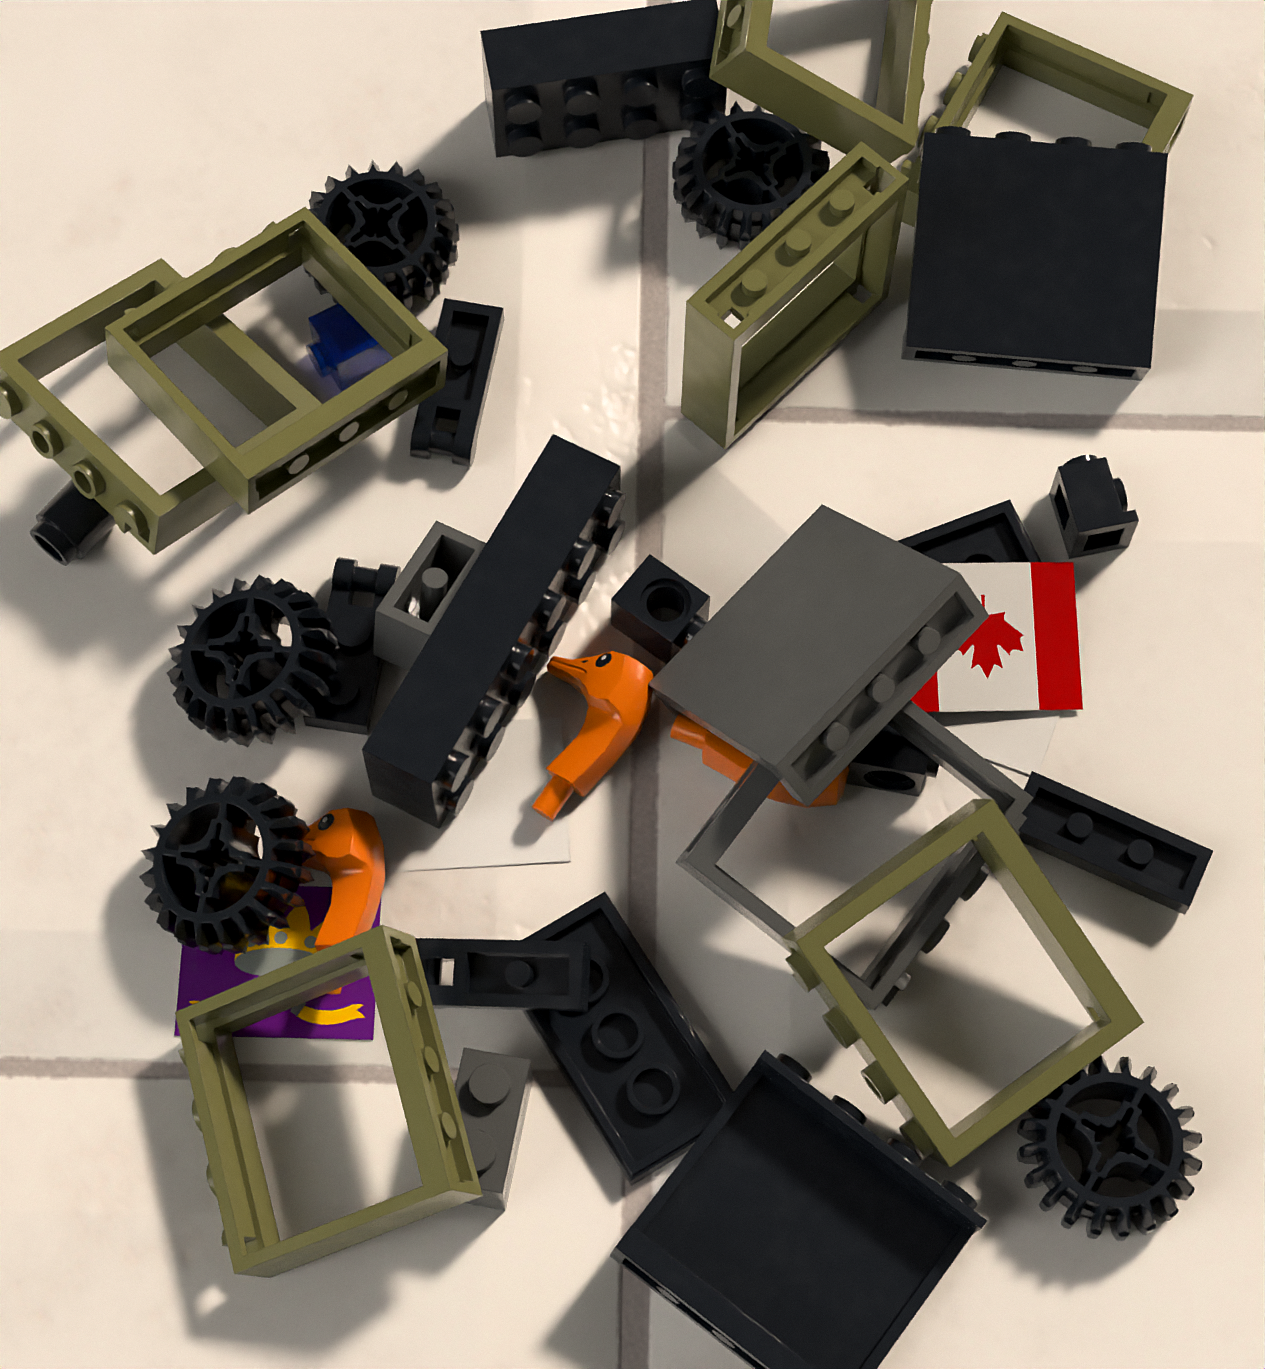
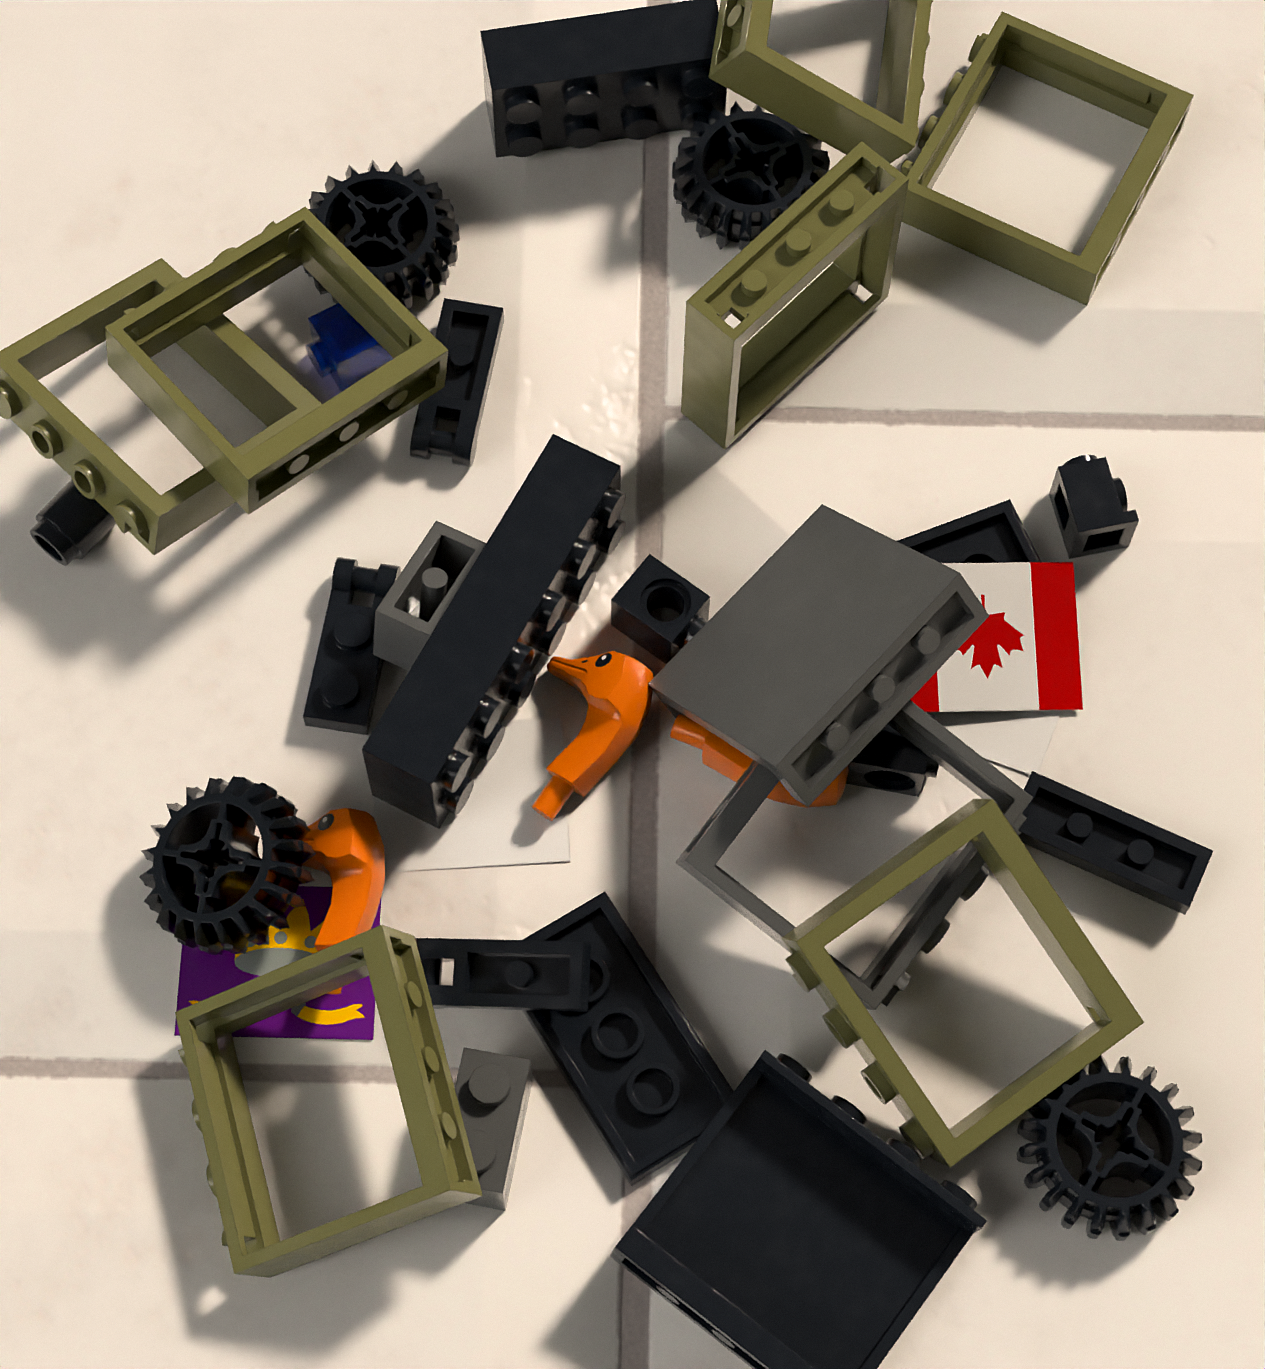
(264, 679): black gear -> none
(1035, 254): black panel -> none

